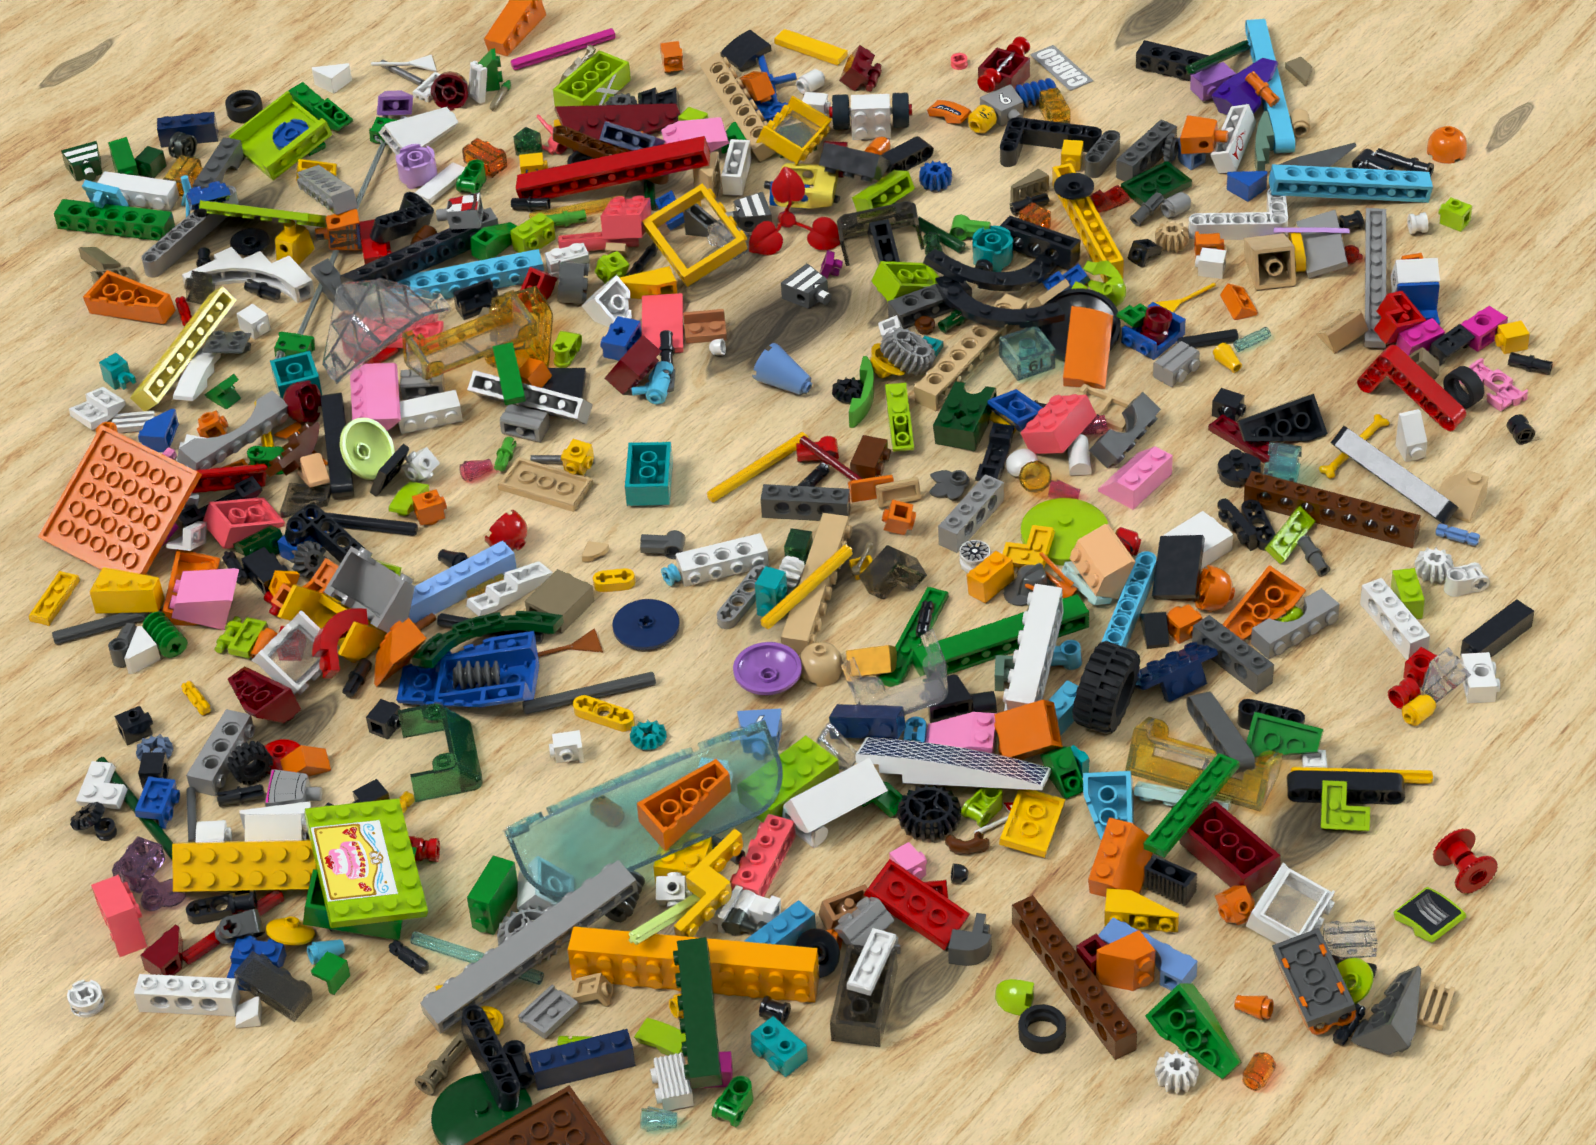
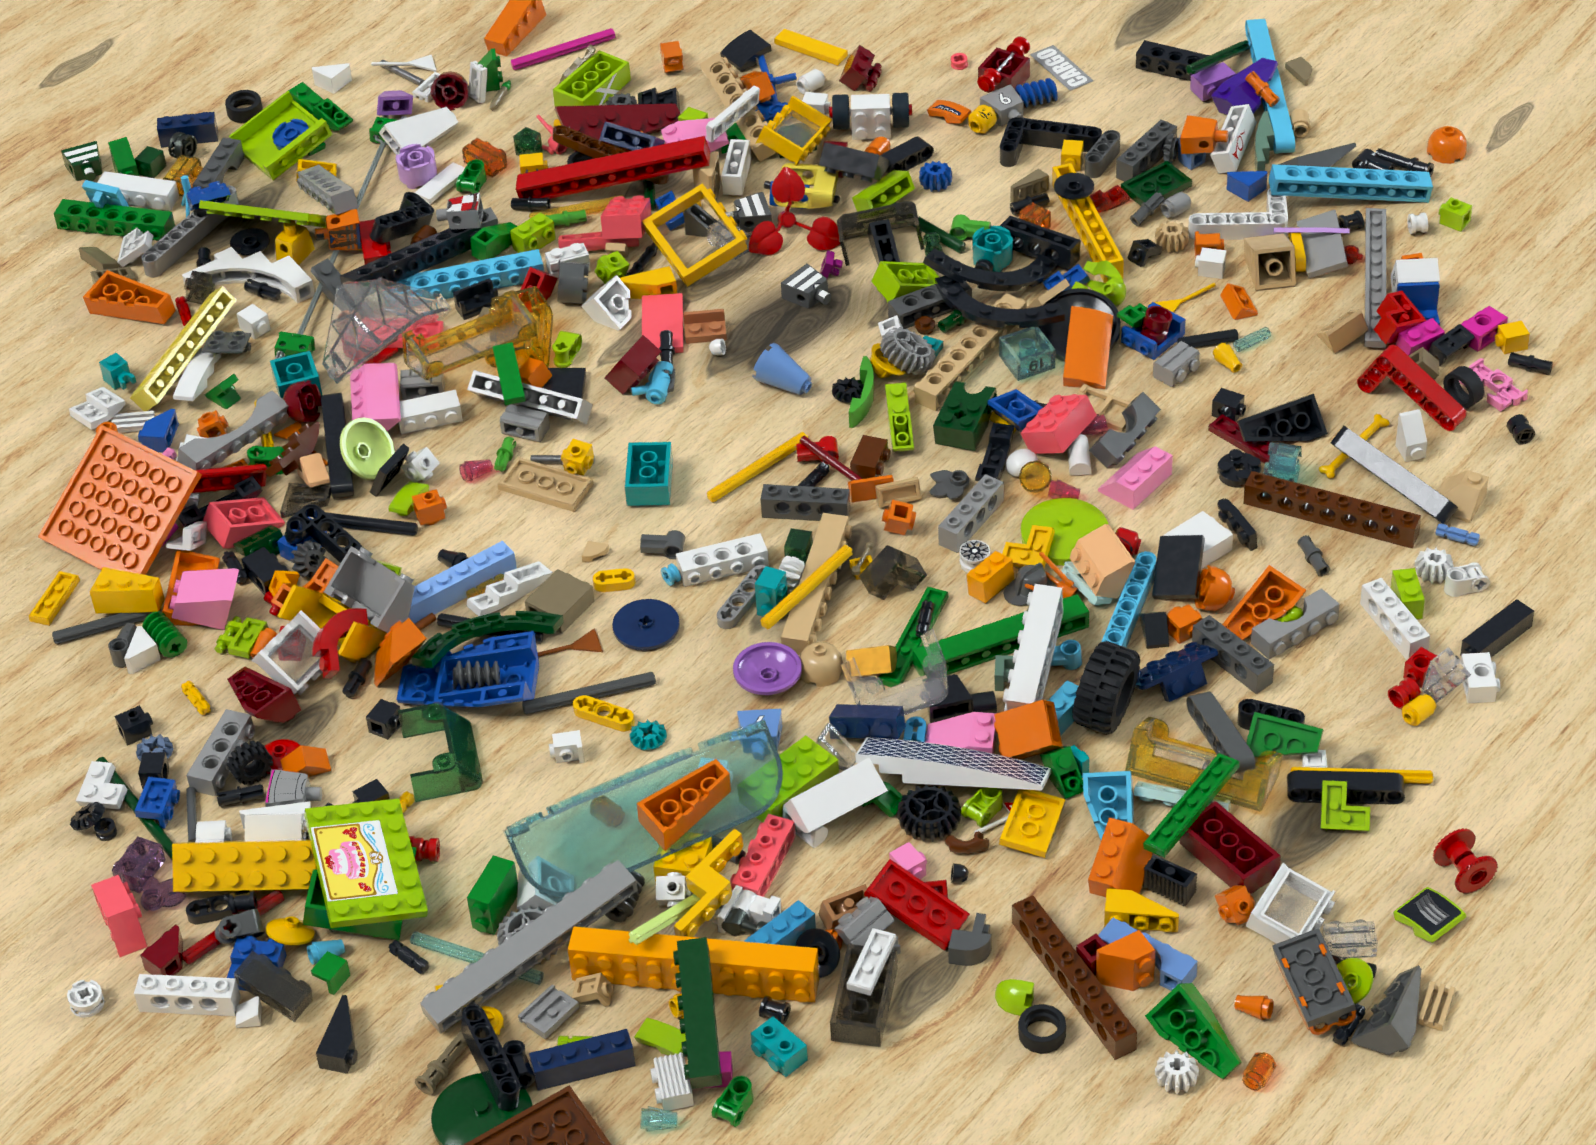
(134, 245): none -> white plate
(337, 1046): none -> black slope
(510, 529): red cylinder -> none
(620, 337): blue brick -> none
(732, 114): none -> white plate
(1054, 106): clear yellow brick -> none
(1260, 517): black beam -> none
(1288, 535): lime tile -> none

